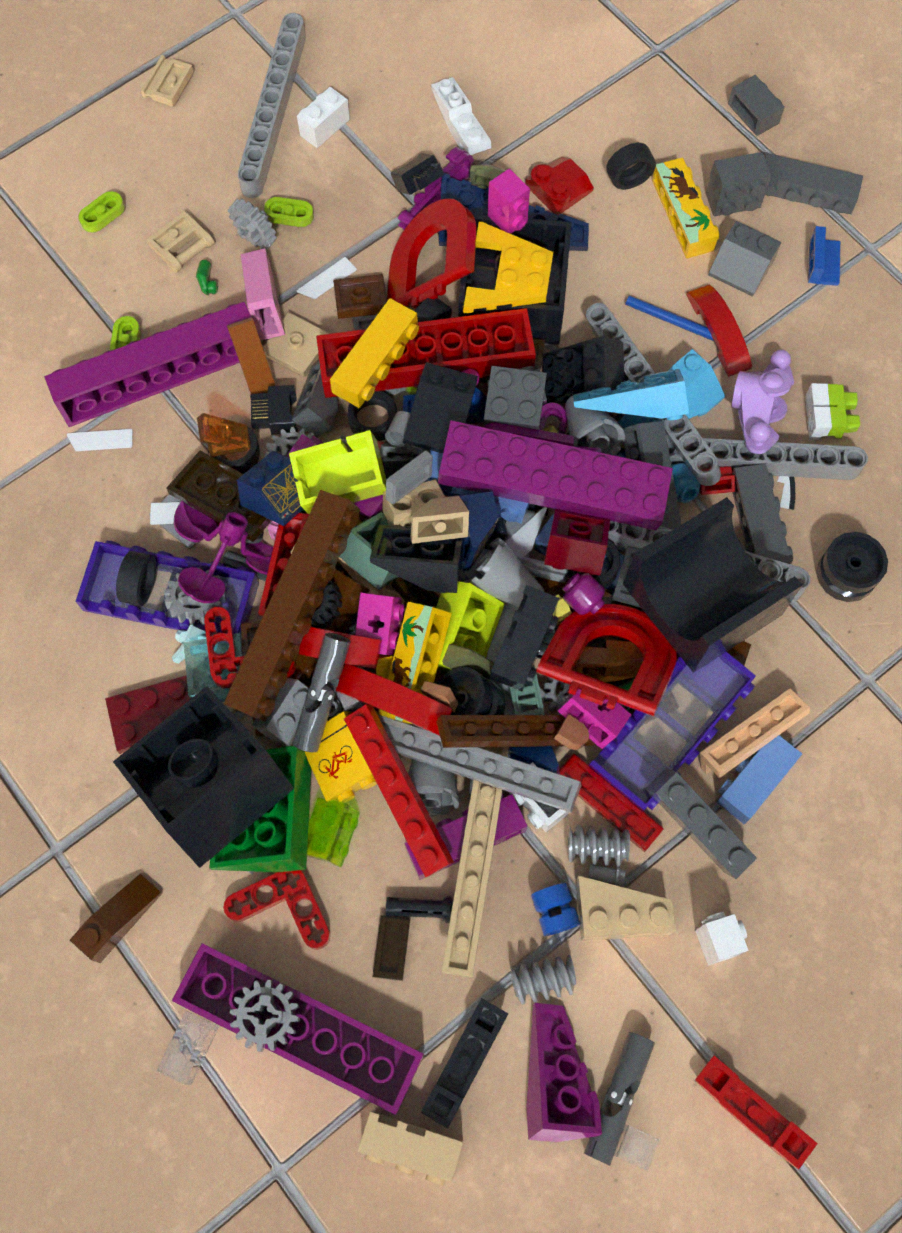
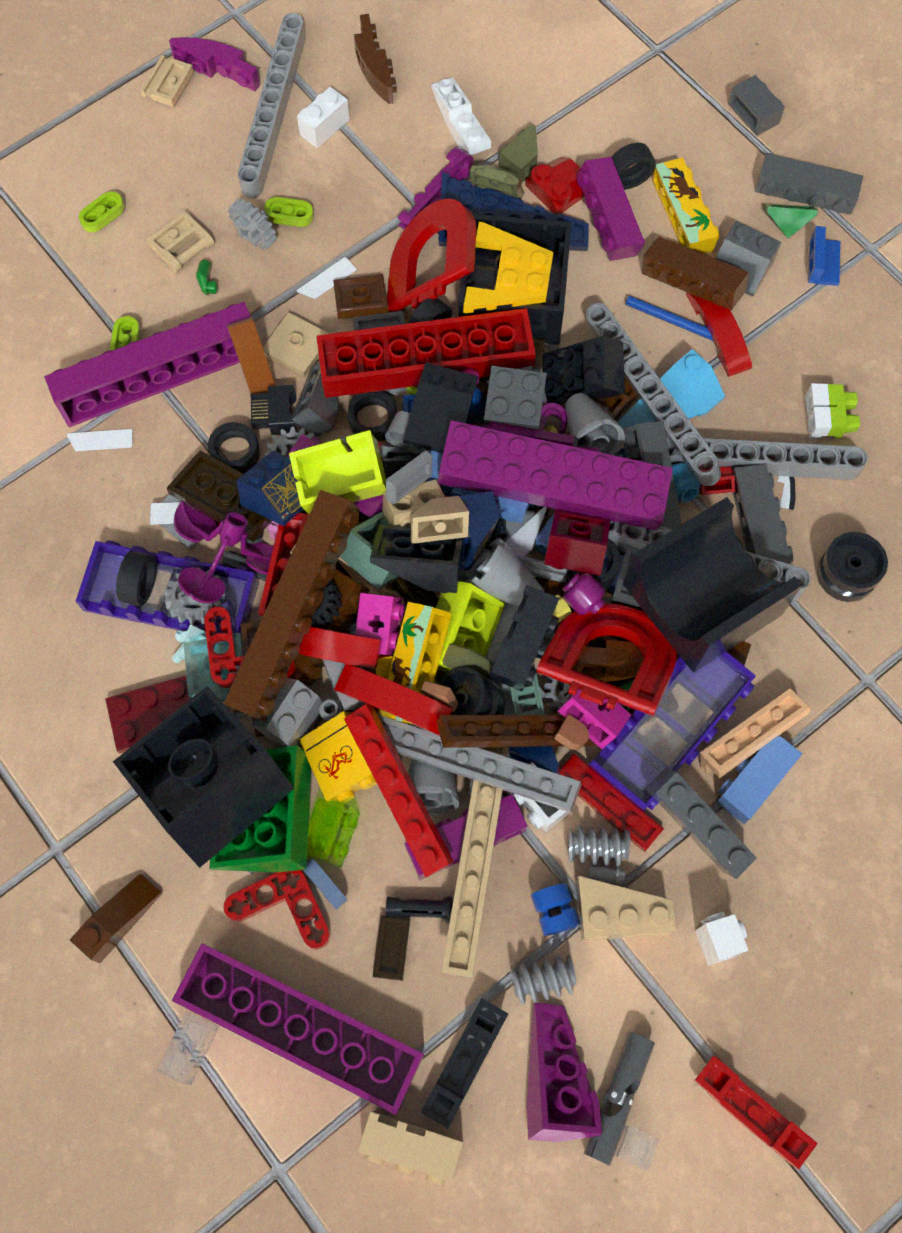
(213, 57): none -> magenta slope
(222, 435): clear orange slope -> none
(262, 294): bright pink slope -> none
(266, 1000): light grey gear -> none
(323, 687): dark grey piece -> none
(324, 884): none -> sand blue beam
(374, 61): none -> reddish brown slope
(374, 353): yellow brick -> none
(417, 174): black piece -> none
(508, 201): dark pink brick -> none
(520, 154): none -> olive slope
(610, 208): none -> magenta brick
(657, 397): medium azure wedge -> none
(695, 273): none -> reddish brown brick
(738, 184): dark grey brick -> none
(759, 401): lavender piece -> none
(790, 217): none -> slope

